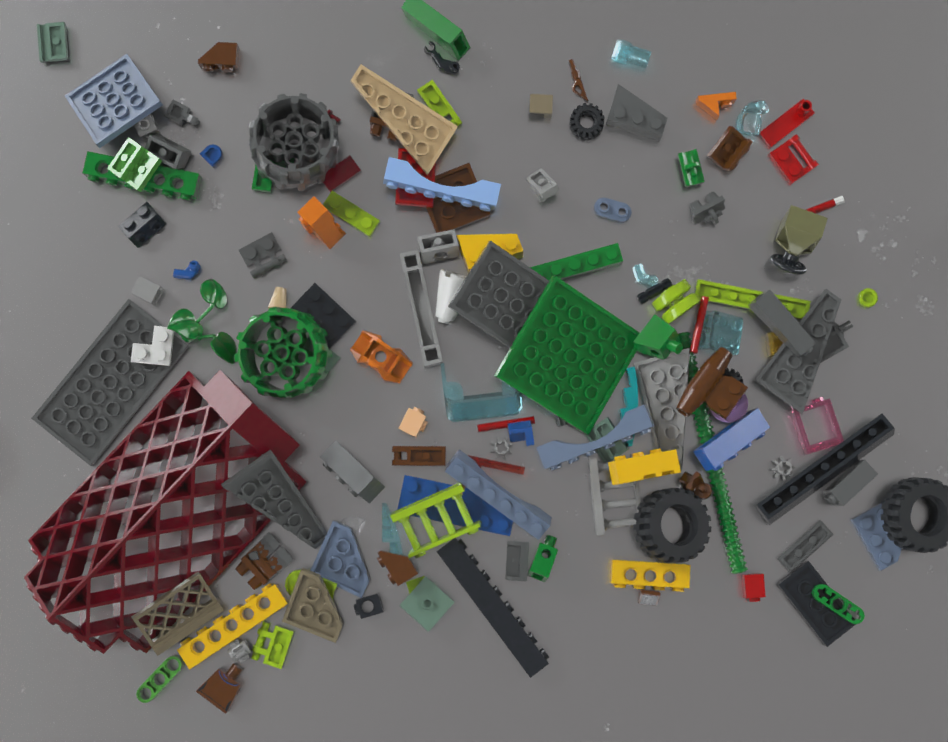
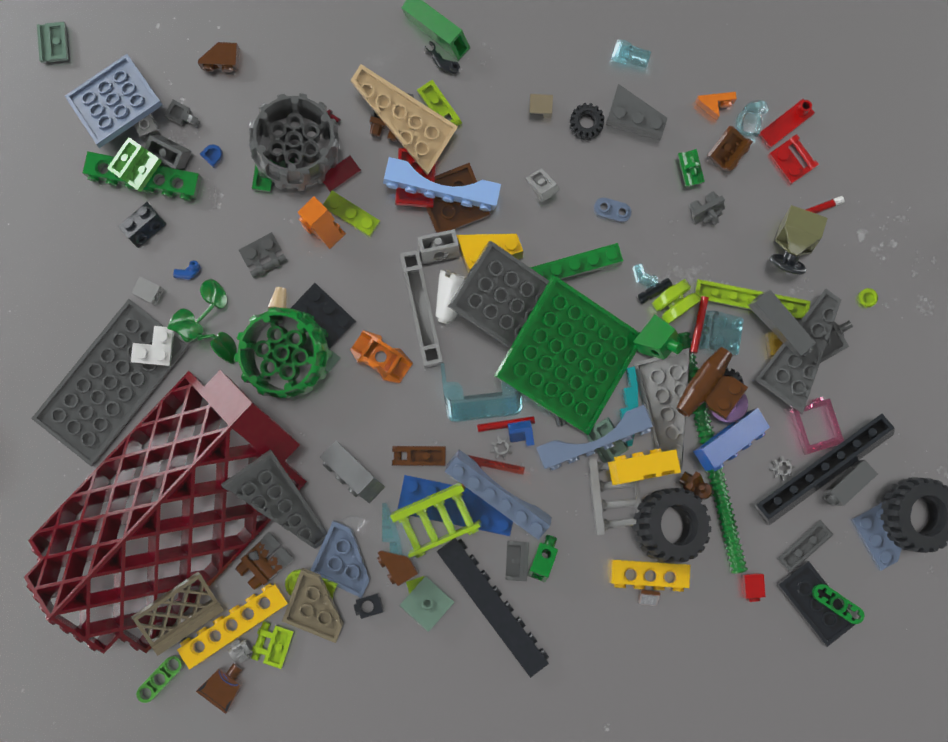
(413, 422): light nougat brick -> none
(578, 82): reddish brown hand -> none

